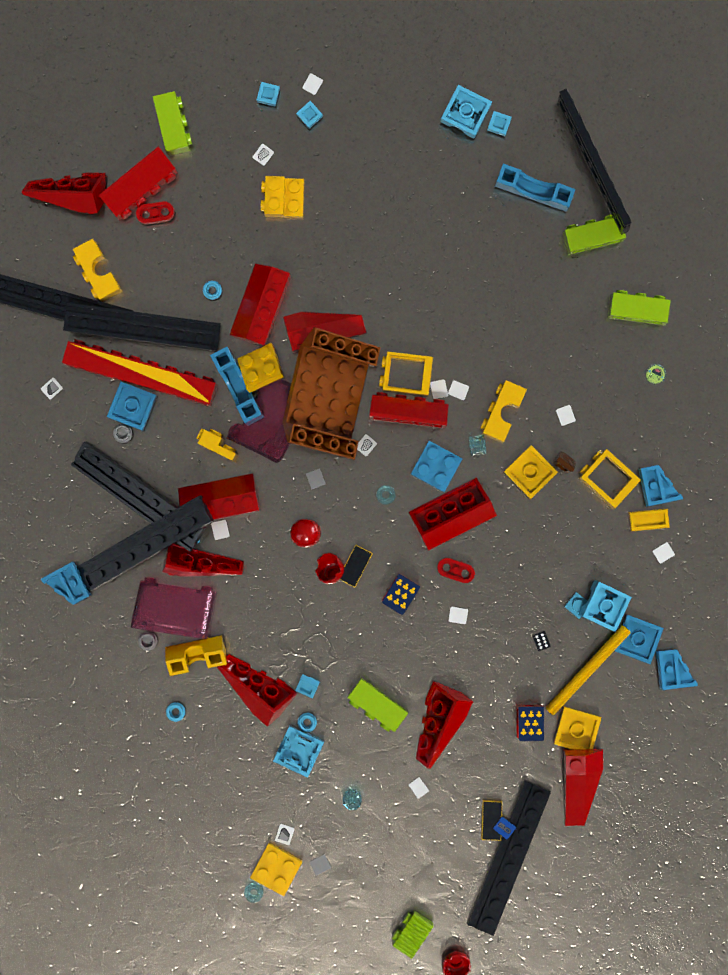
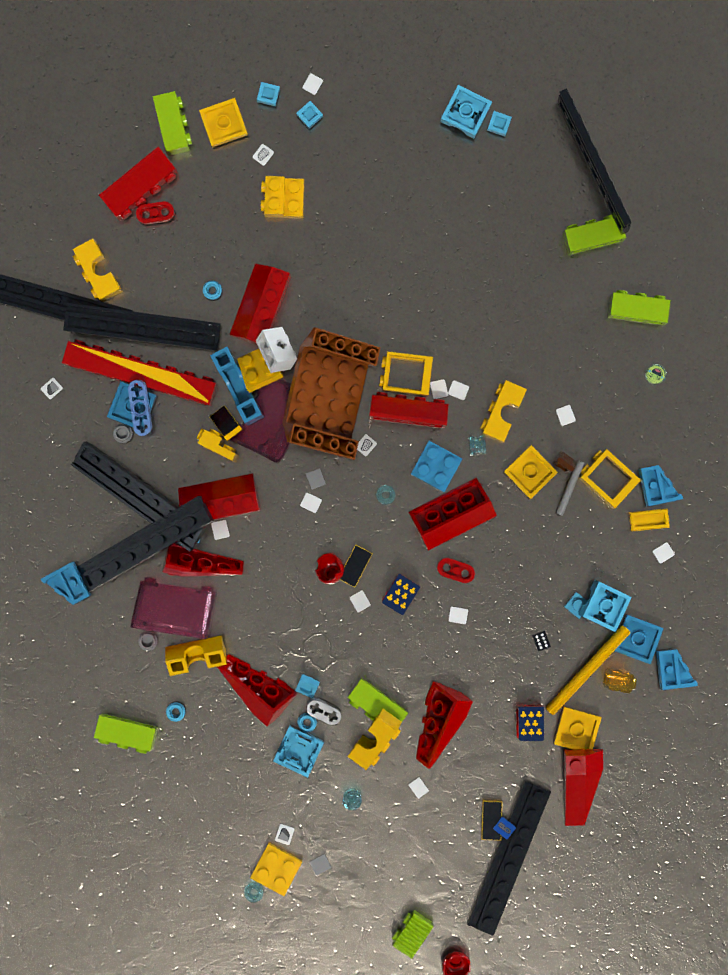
(76, 194): red wedge -> none
(125, 733): none -> lime brick
(147, 421): none -> medium blue beam
(223, 122): none -> yellow plate
(225, 423): none -> black tile
(276, 349): none -> white brick
(302, 323): red wedge -> none
(305, 533): red hair -> none
(310, 502): none -> white sticker
(326, 707): none -> light grey beam
(360, 601): none -> white sticker
(367, 751): none -> yellow arch
(519, 183): dark azure arch -> none
(570, 487): none -> light grey piece
(619, 680): none -> clear yellow brick

